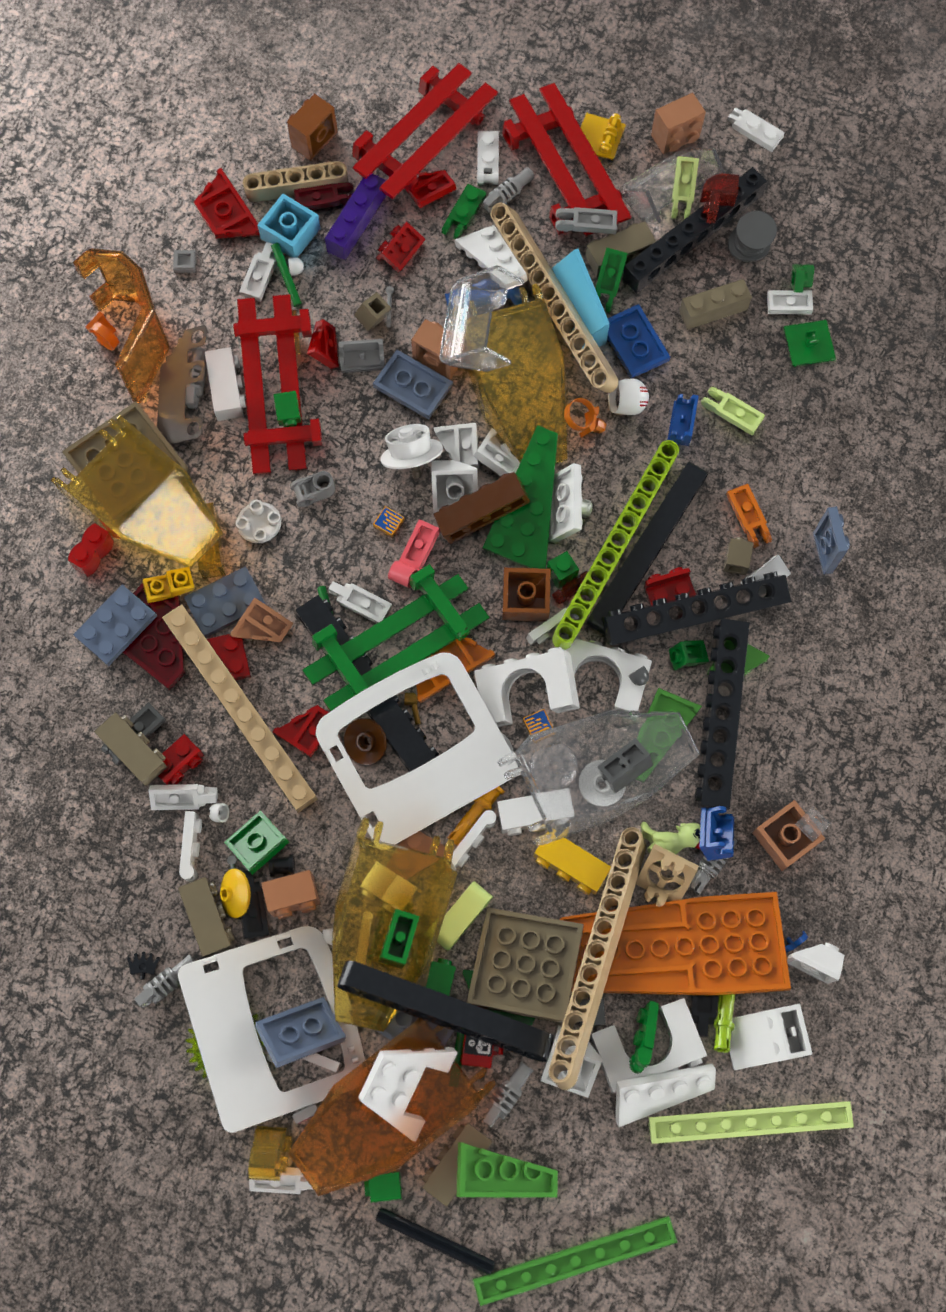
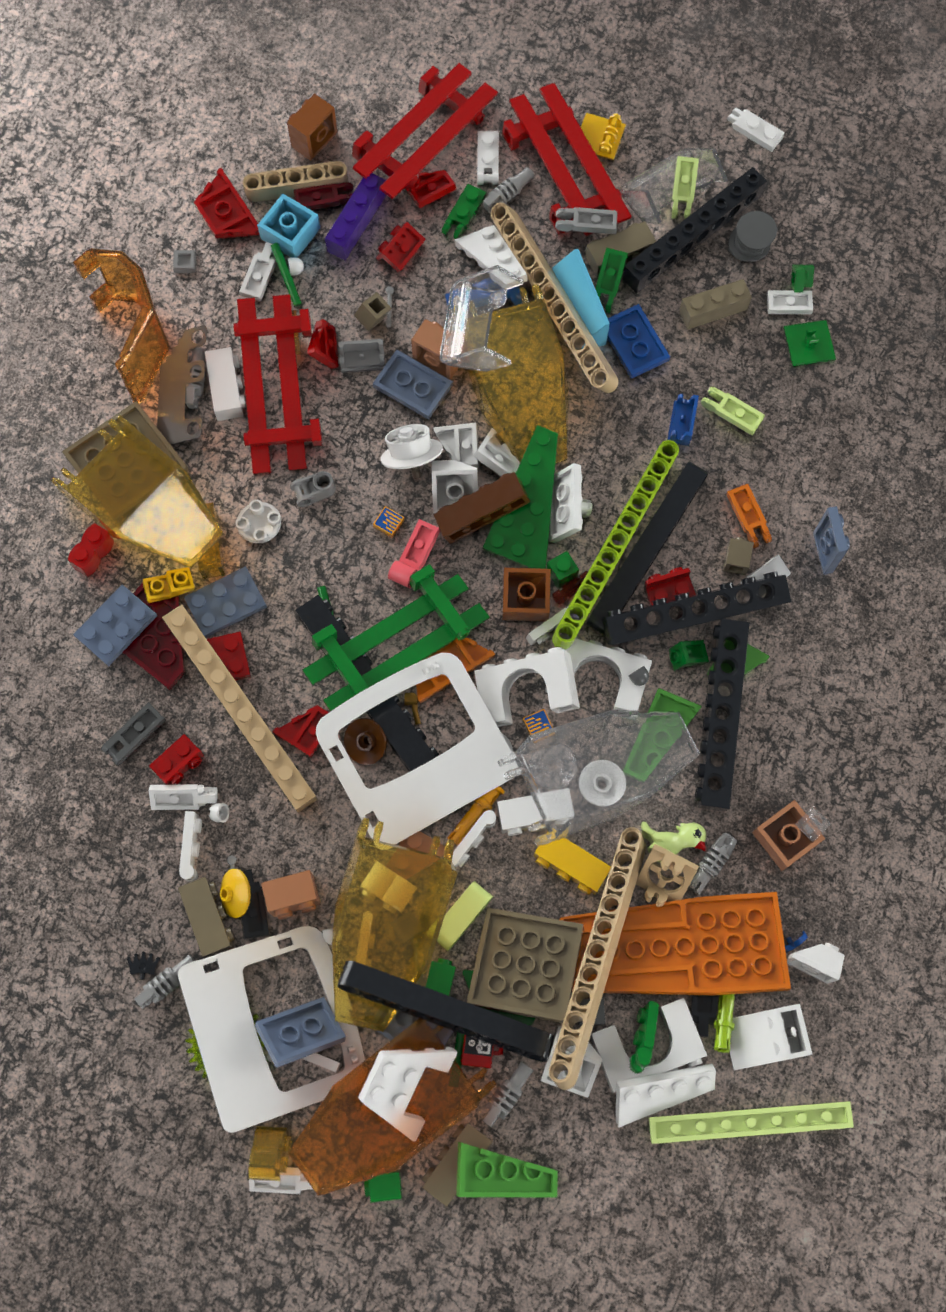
(103, 331): orange piece -> none
(131, 748): dark tan brick -> none
(256, 842): tile -> none
(261, 623): nougat wing -> none
(282, 865): black bush -> none
(287, 409): green brick -> none
(305, 1113): light grey tile -> none
(361, 601): white hinge -> none
(399, 938): green brick -> none
(435, 1241): black axle -> none
(574, 1260): bright green tile -> none
(592, 422): orange piece -> none
(625, 765): dark grey hinge -> none
(632, 400): white helmet -> none
(678, 123): nougat brick -> none
(716, 833): blue hinge -> none
(719, 190): clear red brick -> none

